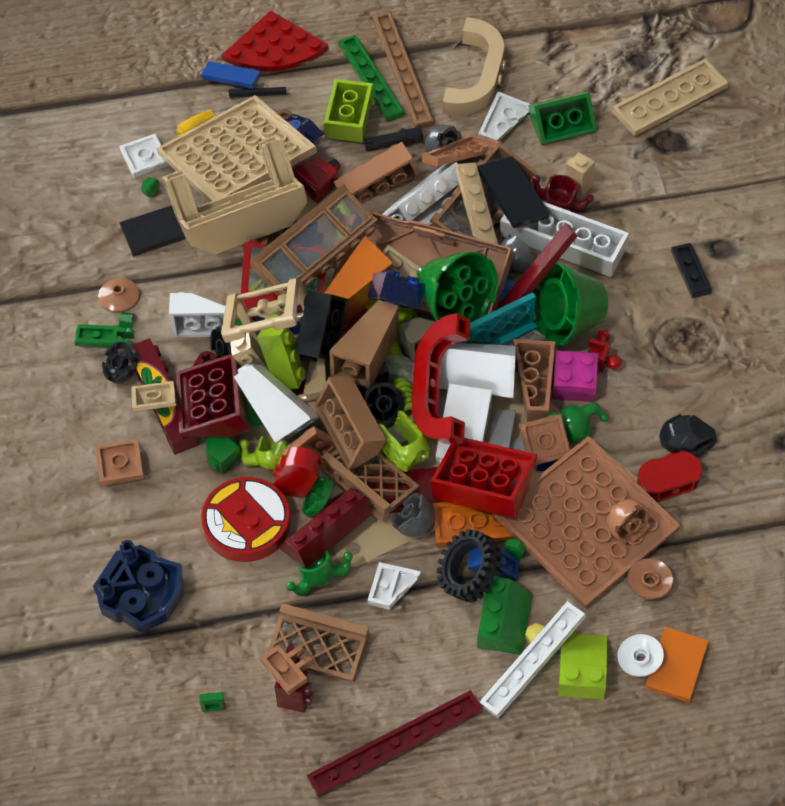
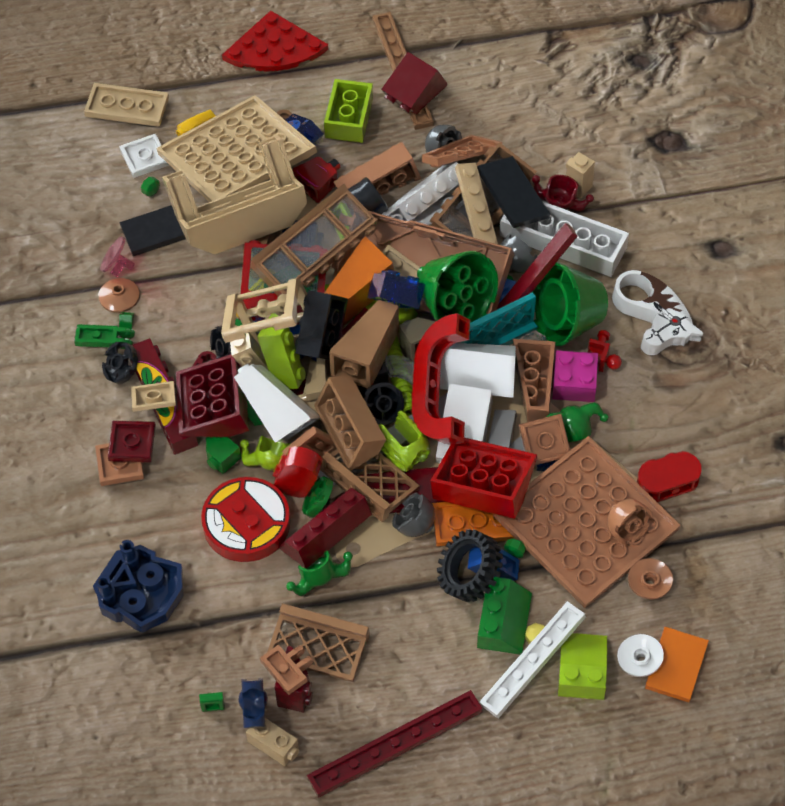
(113, 255): none -> clear pink shield
(126, 104): none -> tan plate
(131, 441): none -> dark red tile
(194, 315): white slope -> none
(231, 75): blue tile -> none
(253, 703): none -> dark blue piece
(257, 91): black bar -> none
(274, 742): none -> tan brick
(368, 196): none -> black piece
(369, 73): green tile -> none
(391, 584): white wing -> none
(404, 136): black pin -> none
(413, 84): none -> dark red slope
(472, 100): tan arch -> none
(503, 116): white wing -> none
(563, 117): green slope -> none
(662, 308): none -> white animal
(669, 97): tan plate -> none
(687, 434): black helmet -> none
(691, 270): black tile -> none

